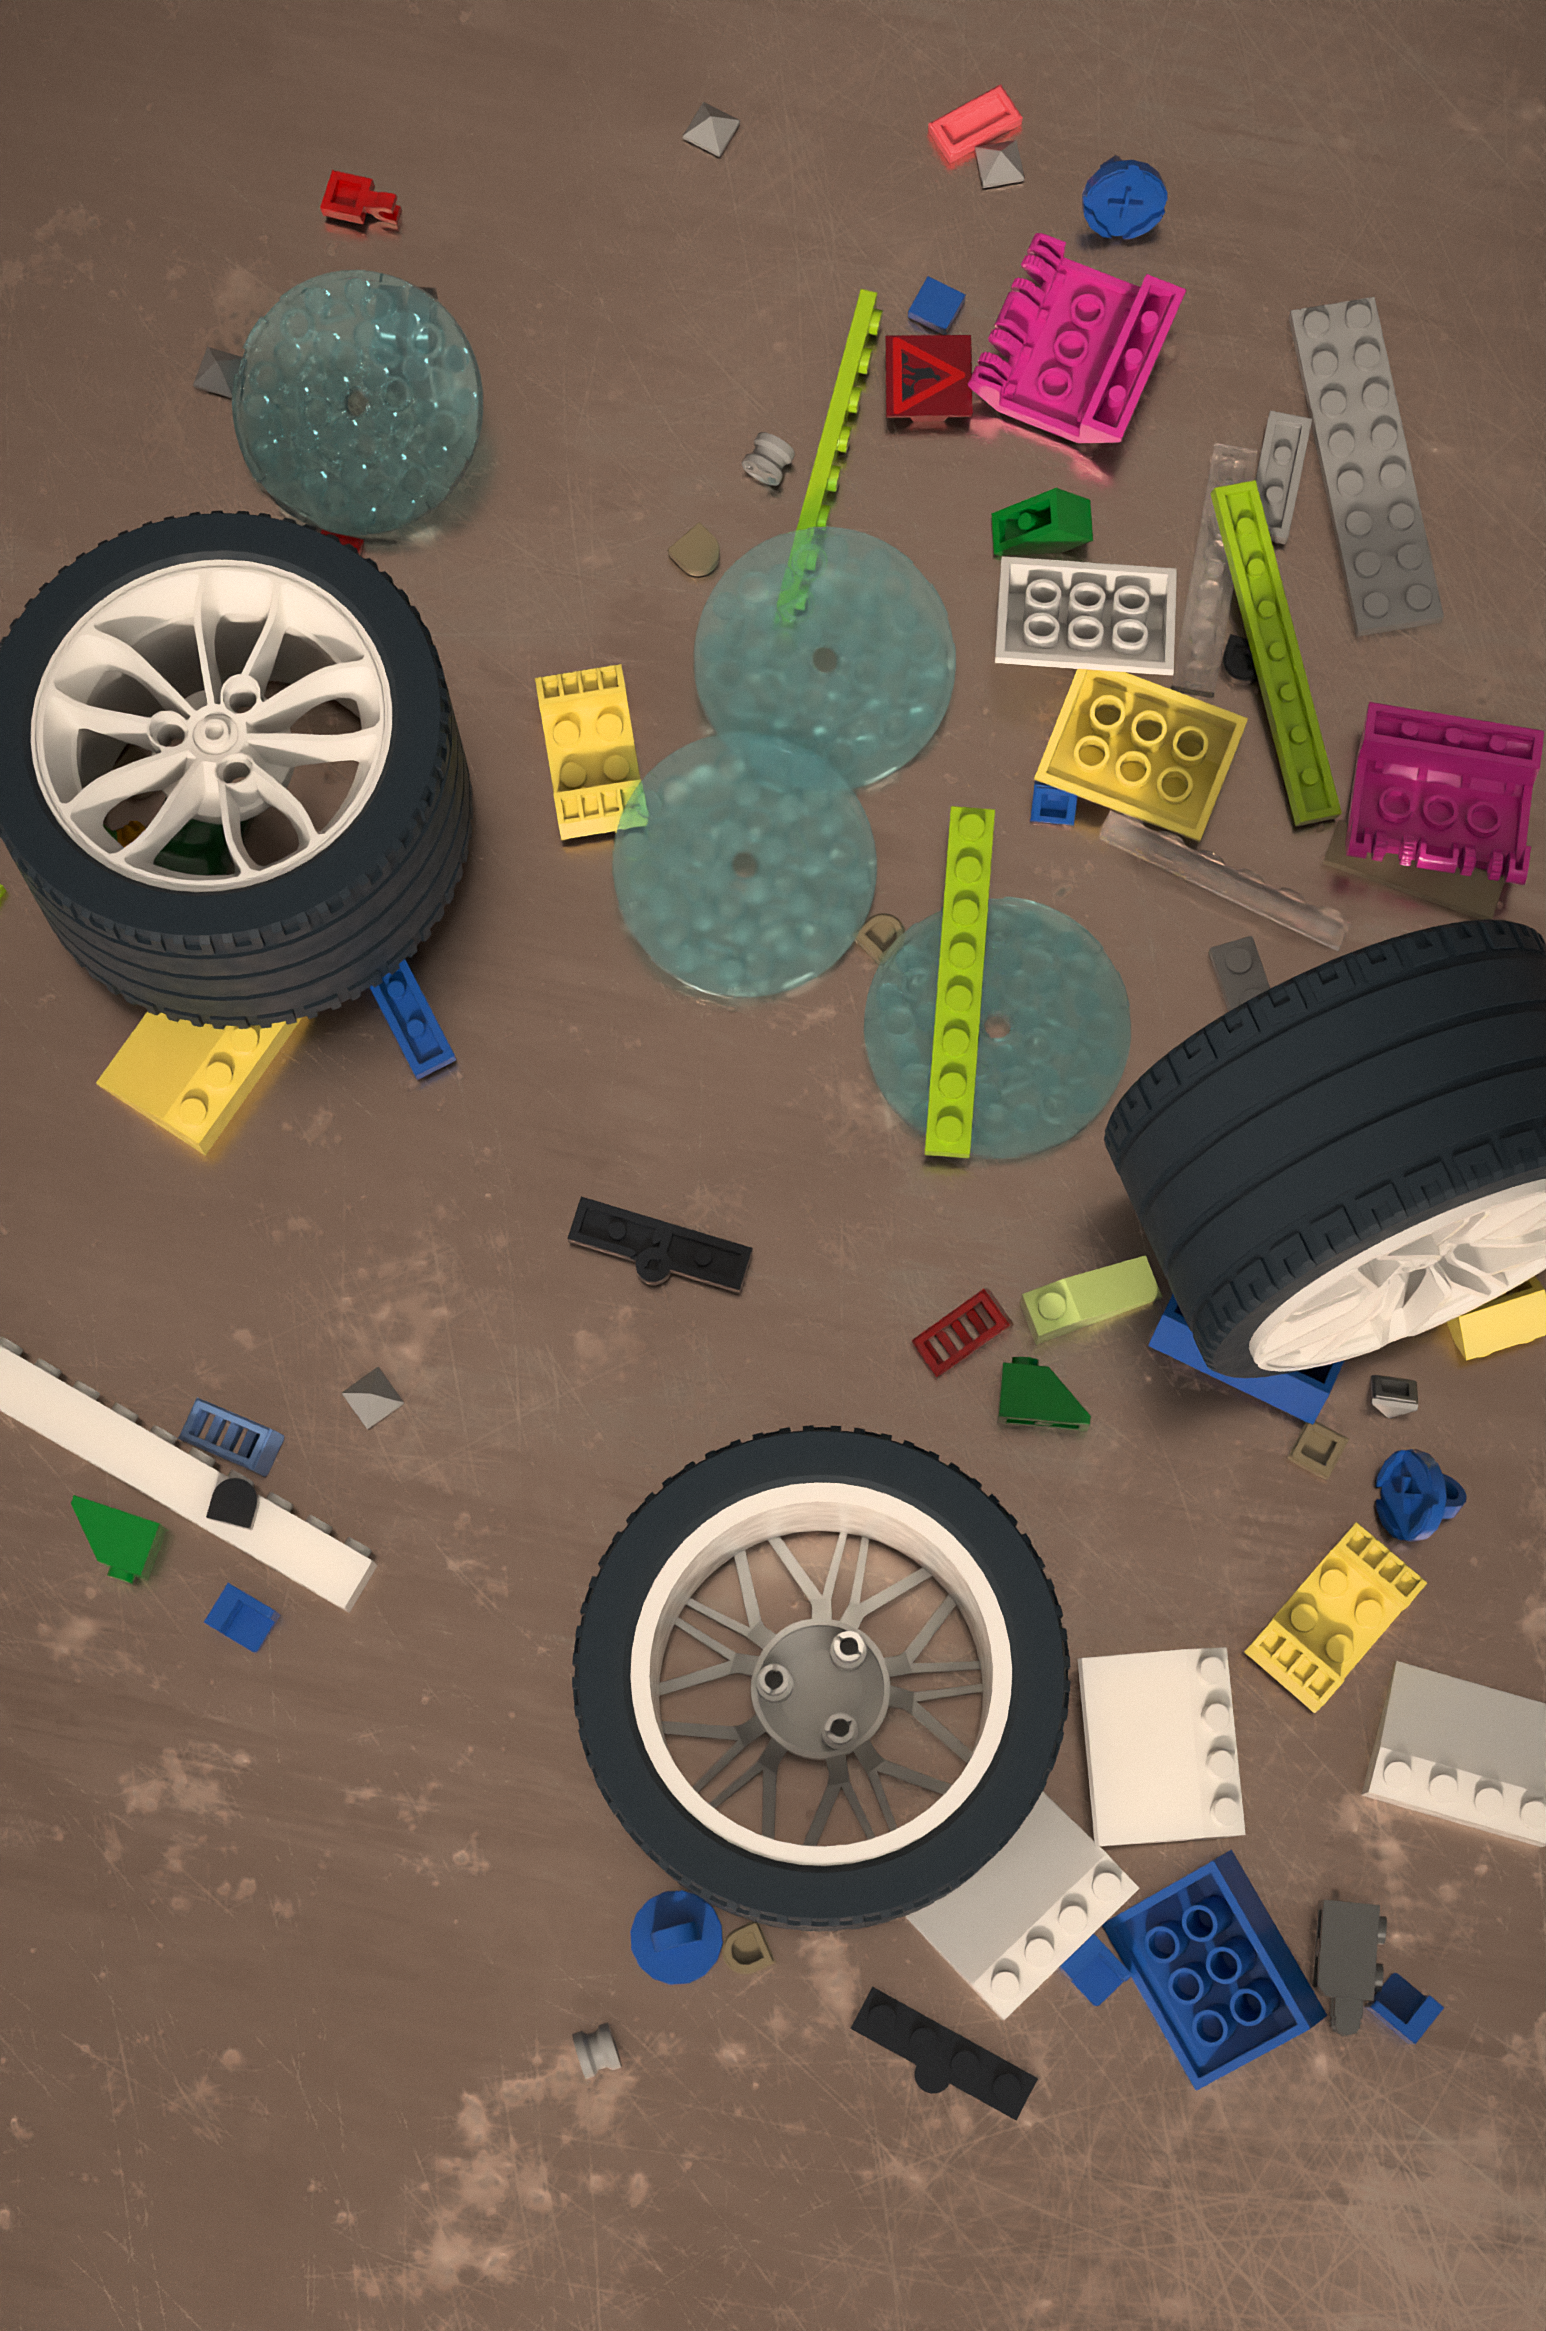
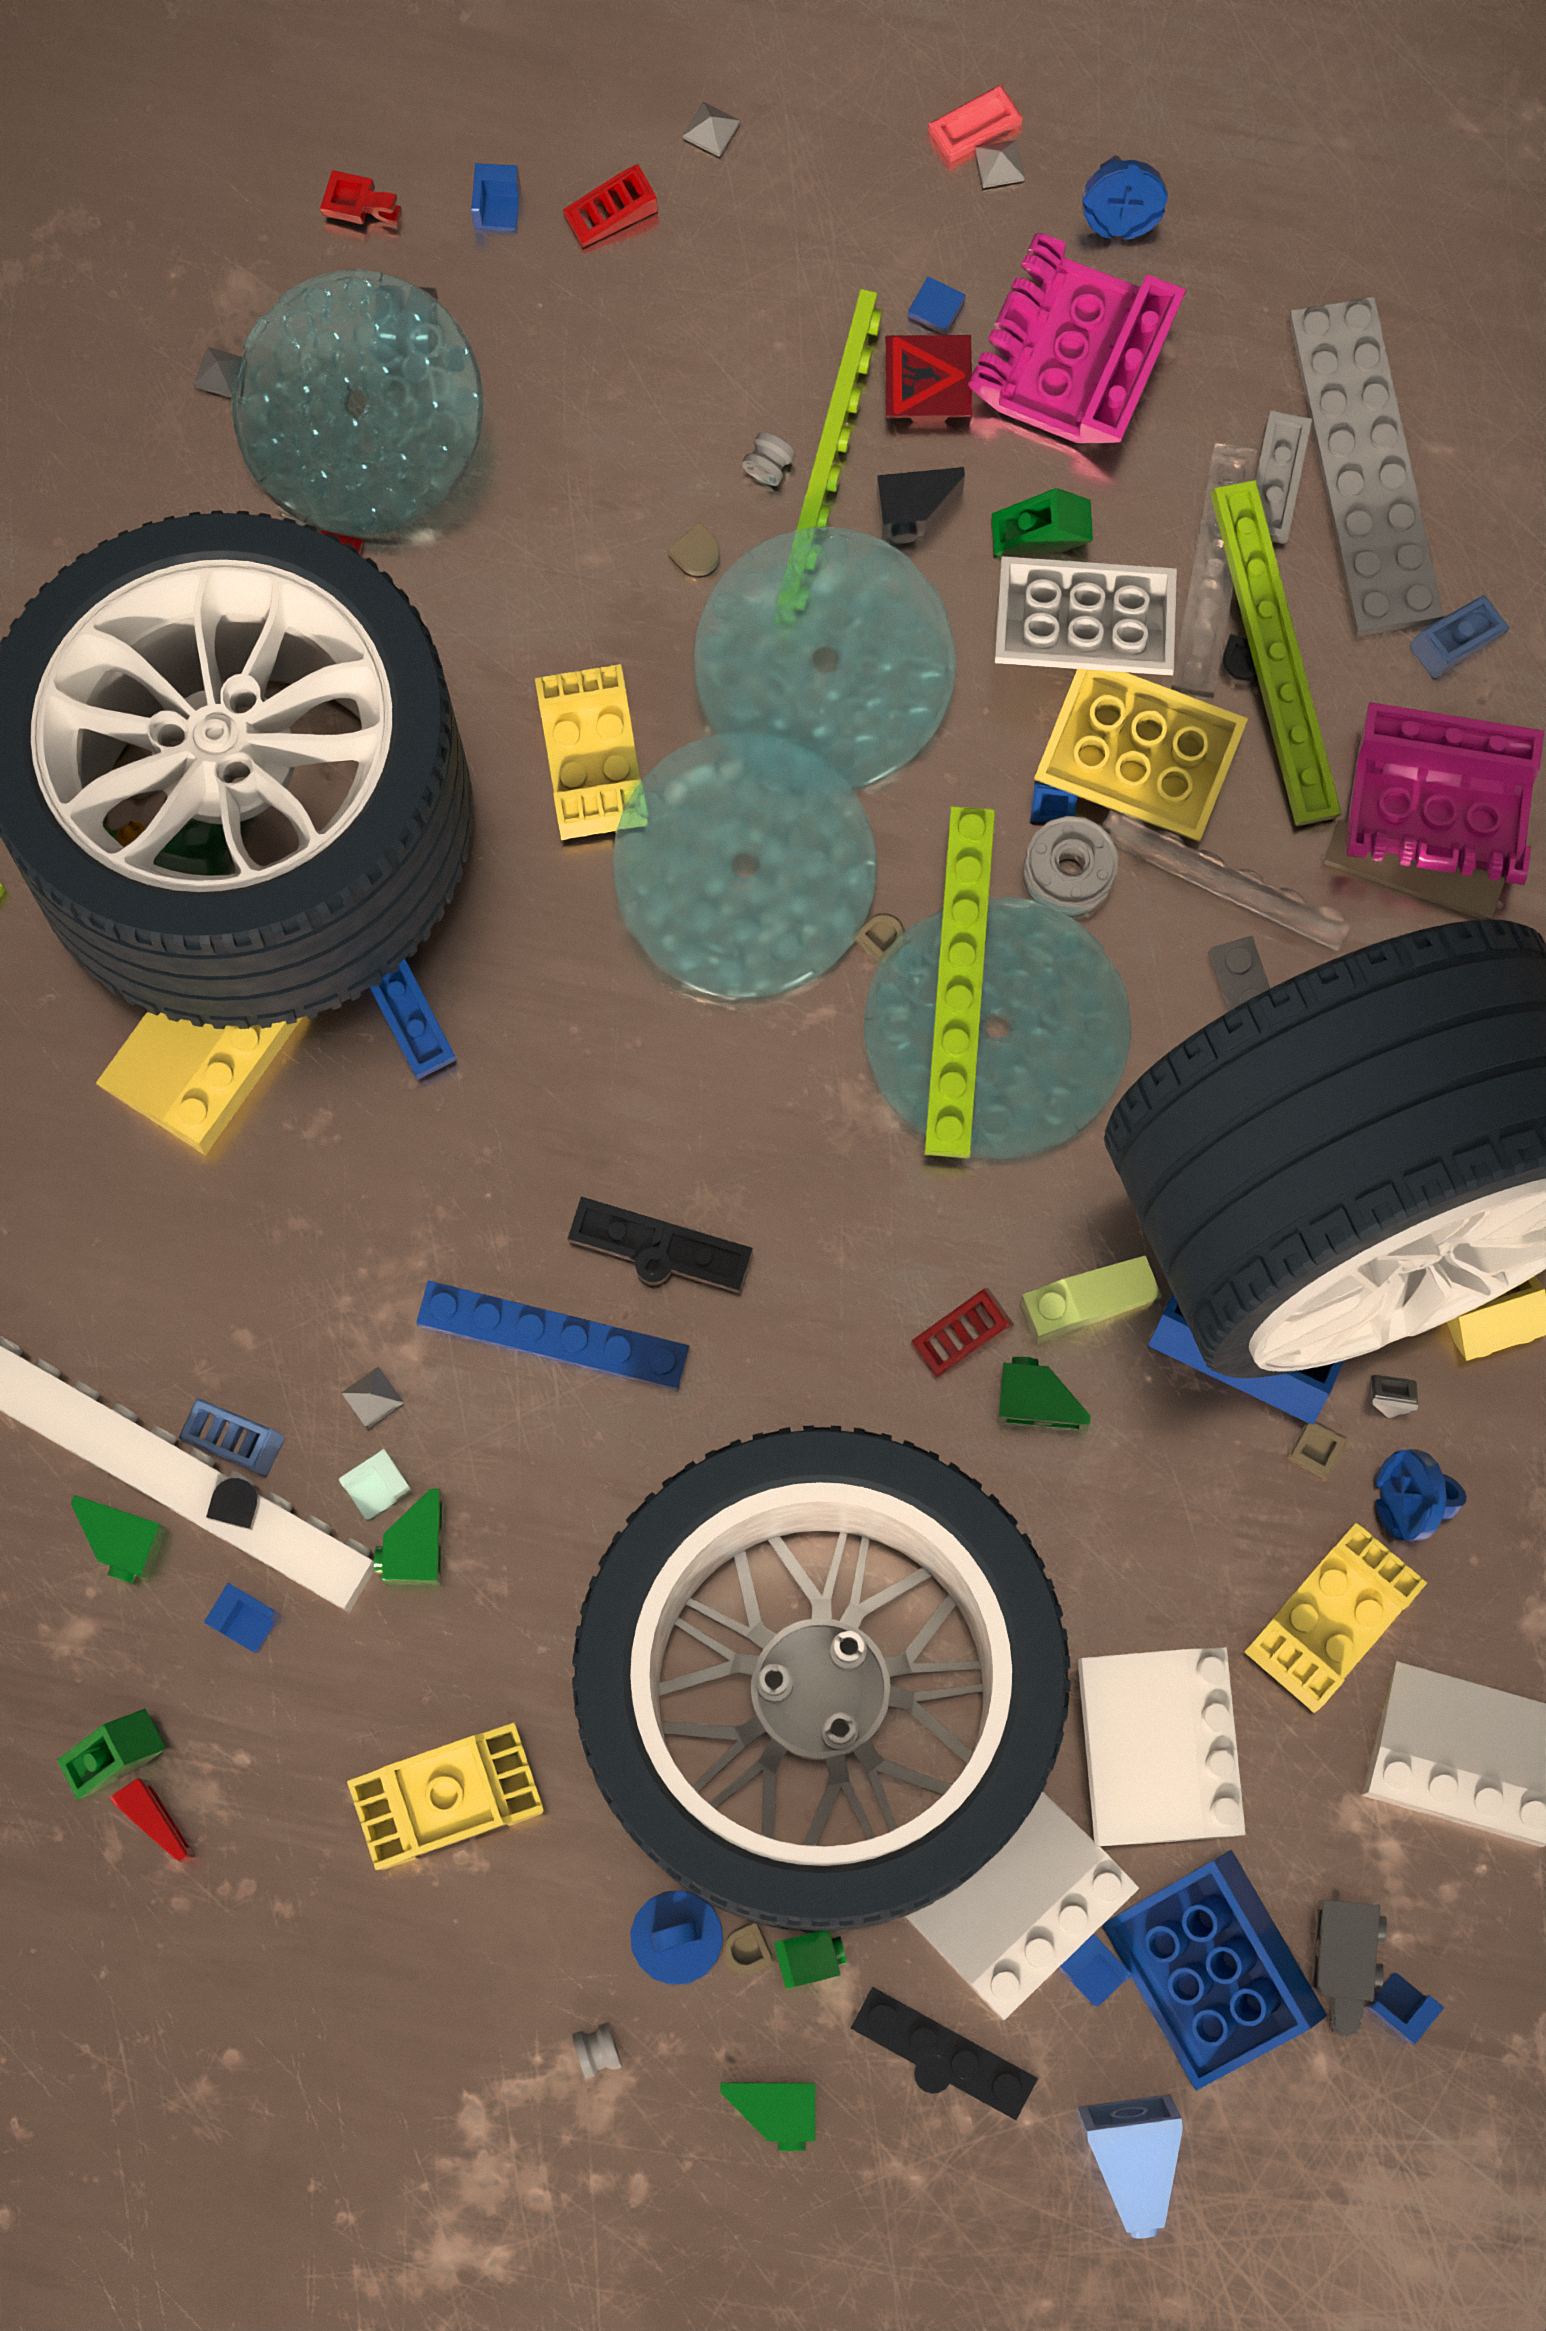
(111, 1753): none -> green slope
(147, 1811): none -> red slope
(375, 1485): none -> light aqua panel
(414, 1544): none -> green slope
(445, 1796): none -> light yellow plate
(495, 197): none -> blue panel
(553, 1335): none -> blue plate
(604, 194): none -> red slope
(776, 2110): none -> green slope
(809, 1958): none -> green slope
(916, 501): none -> black slope
(1076, 840): none -> light grey wheel
(1137, 2155): none -> light blue slope
(1458, 636): none -> medium blue slope

